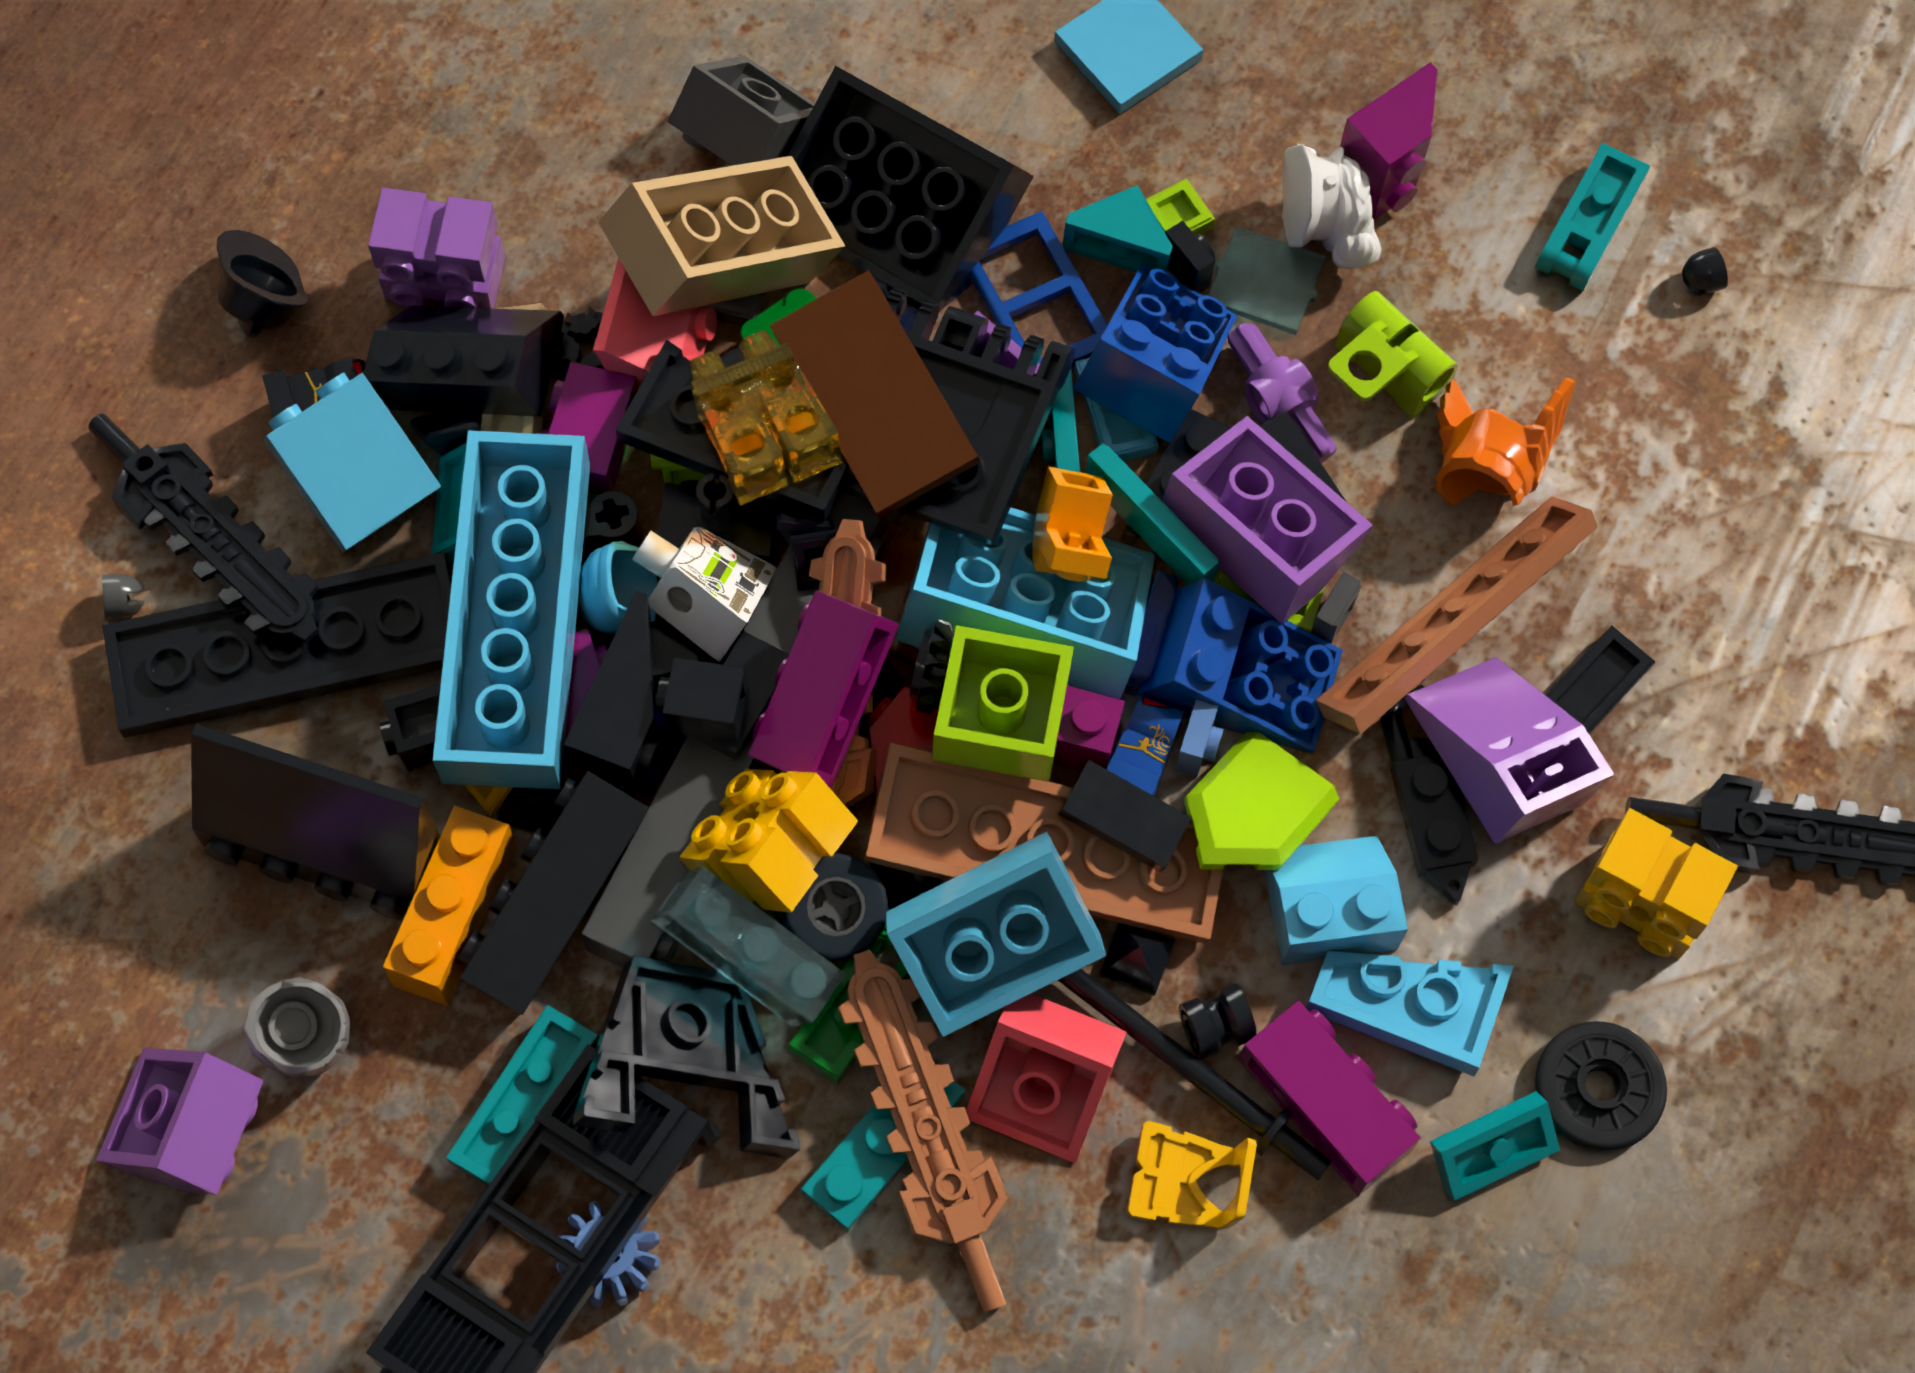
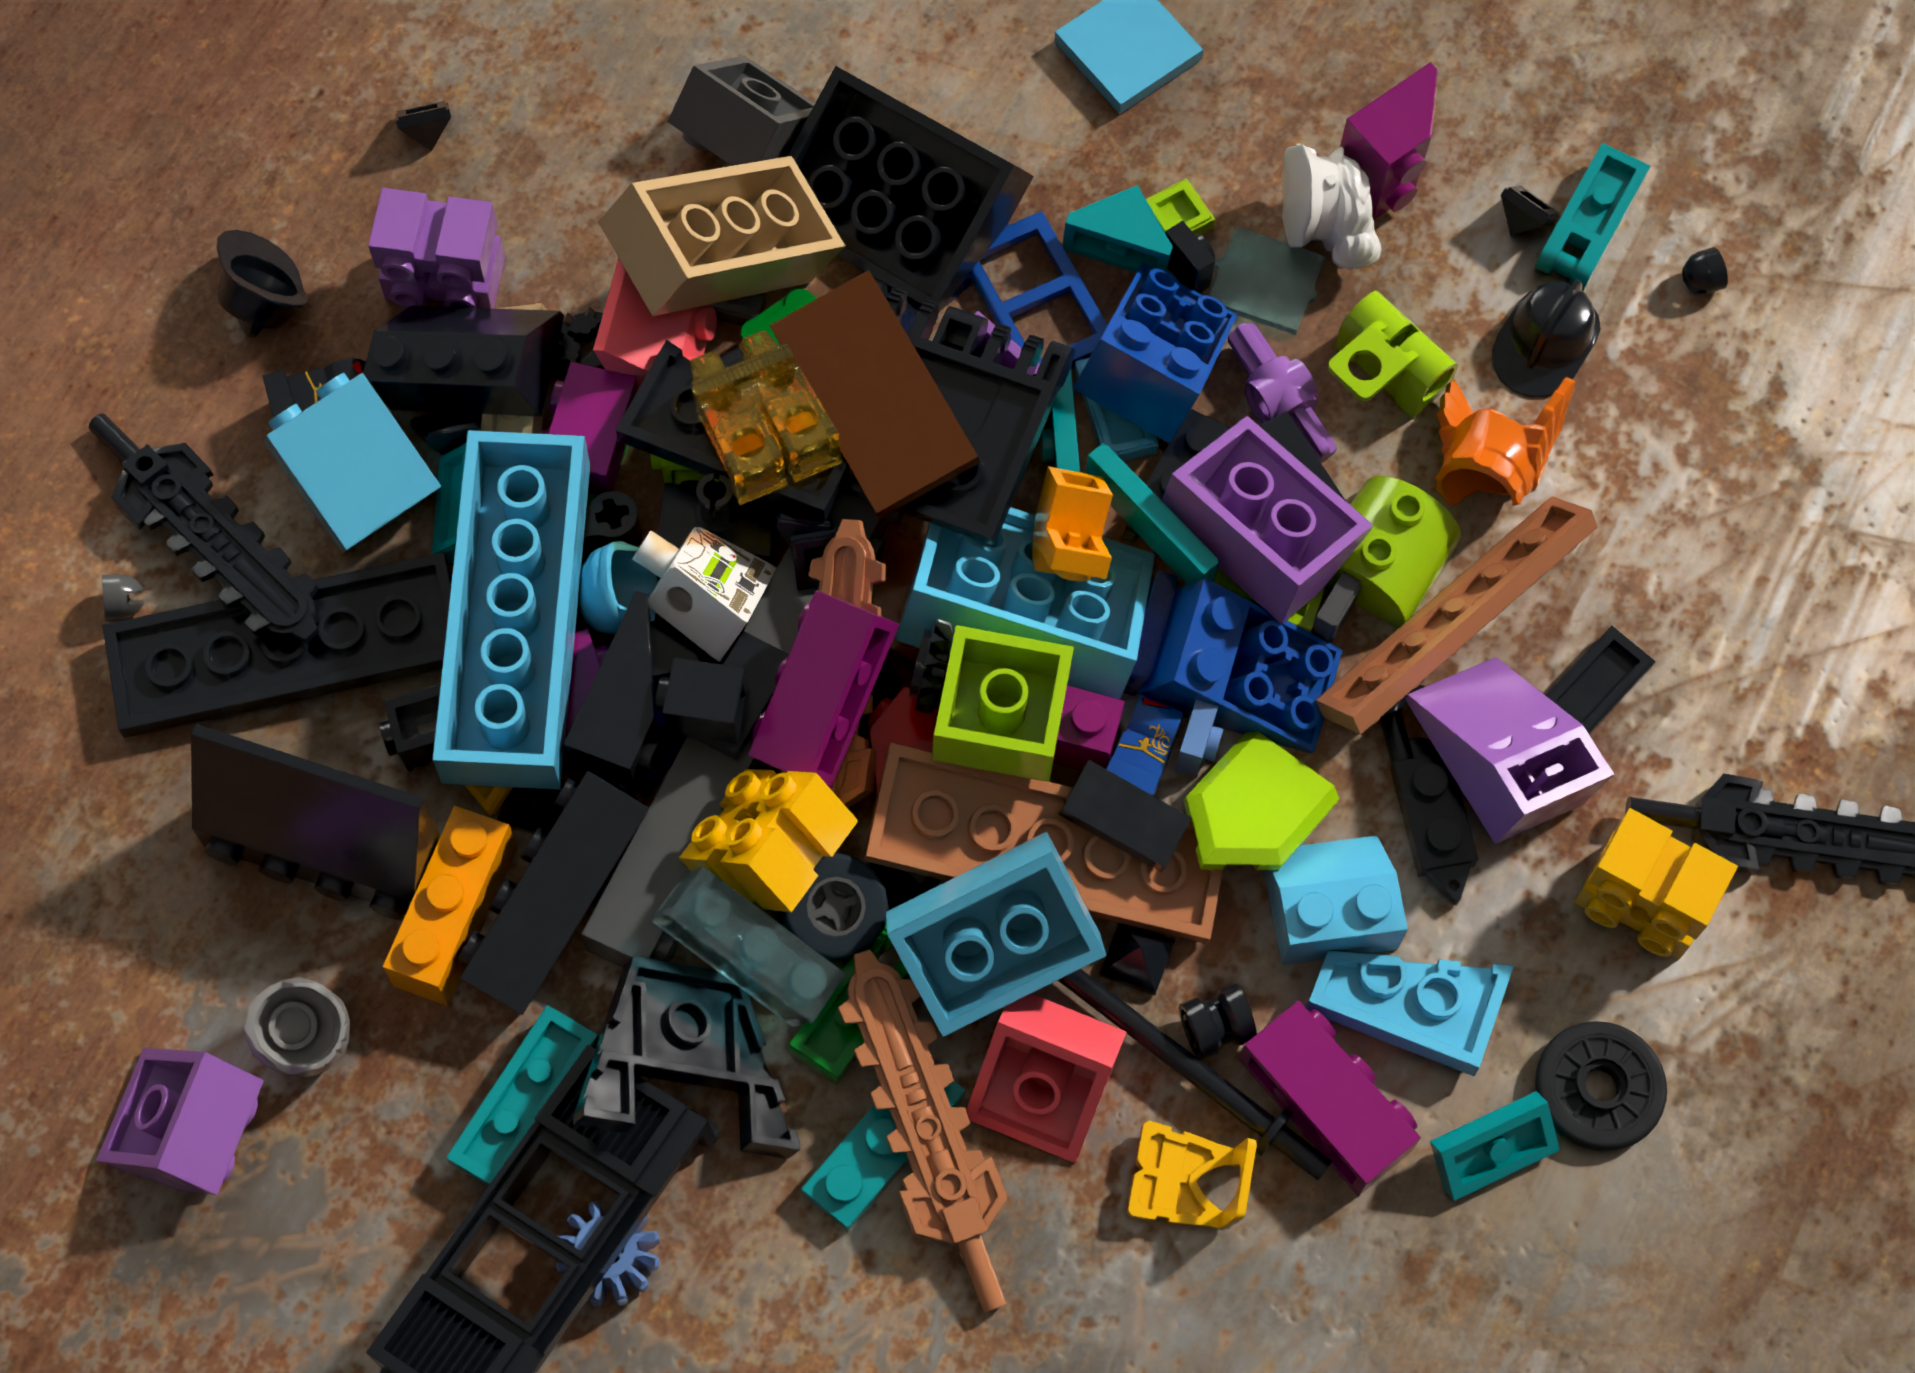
(424, 122): none -> black slope
(1403, 550): none -> lime brick
(1526, 211): none -> black slope
(1546, 338): none -> black piece

